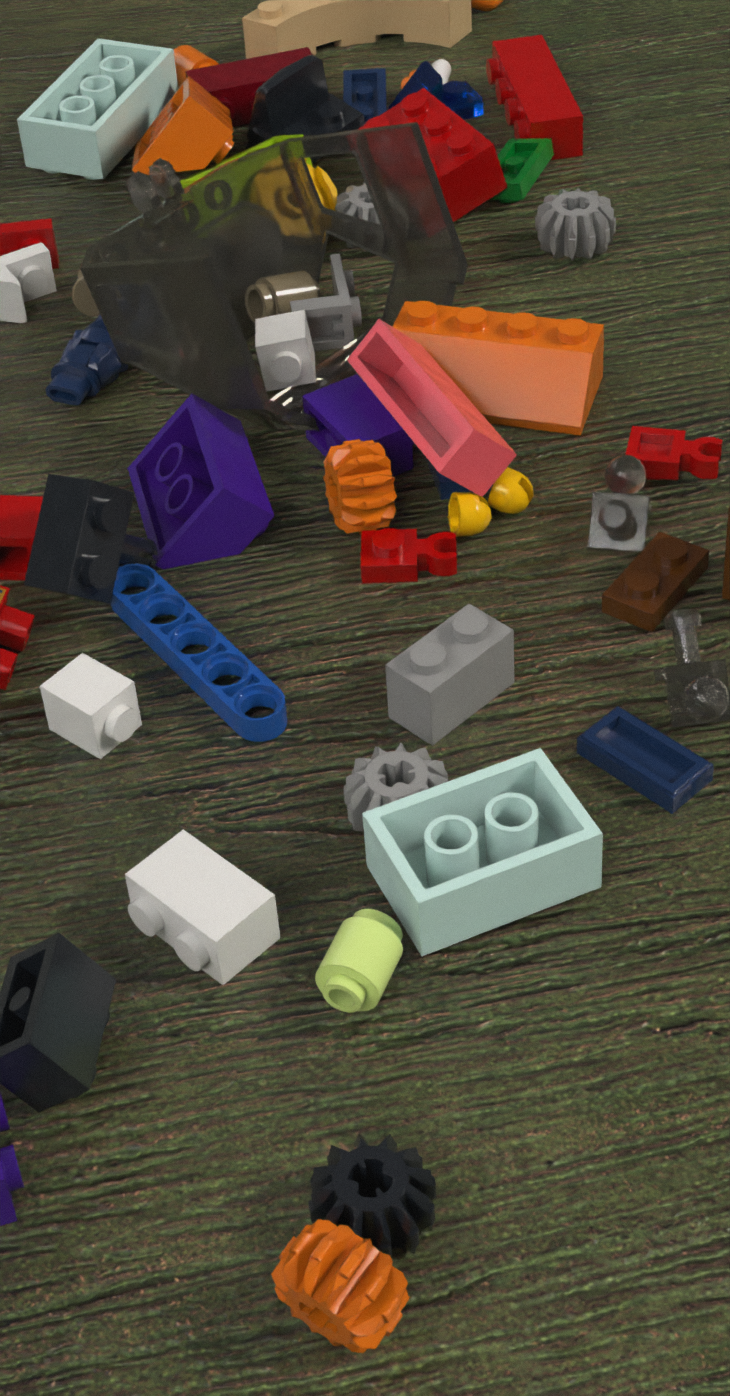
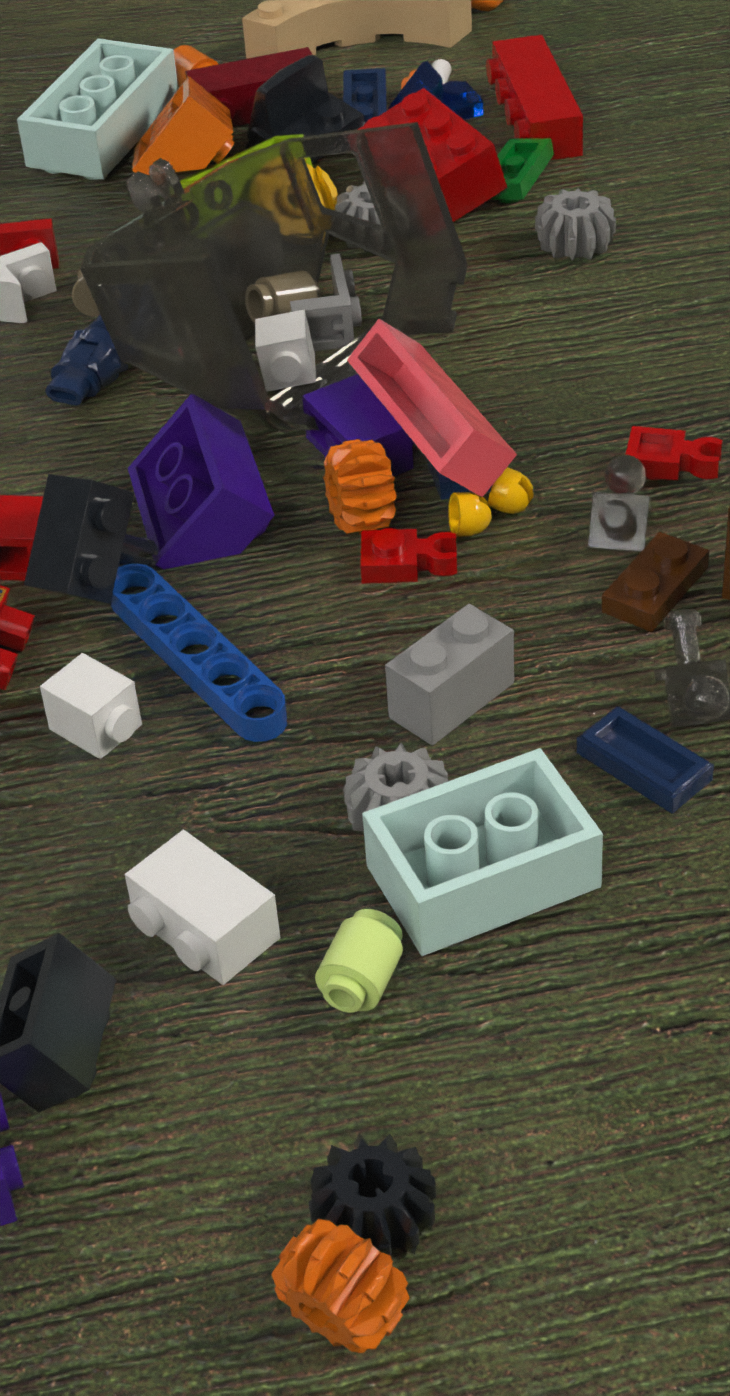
(513, 365): orange slope -> none

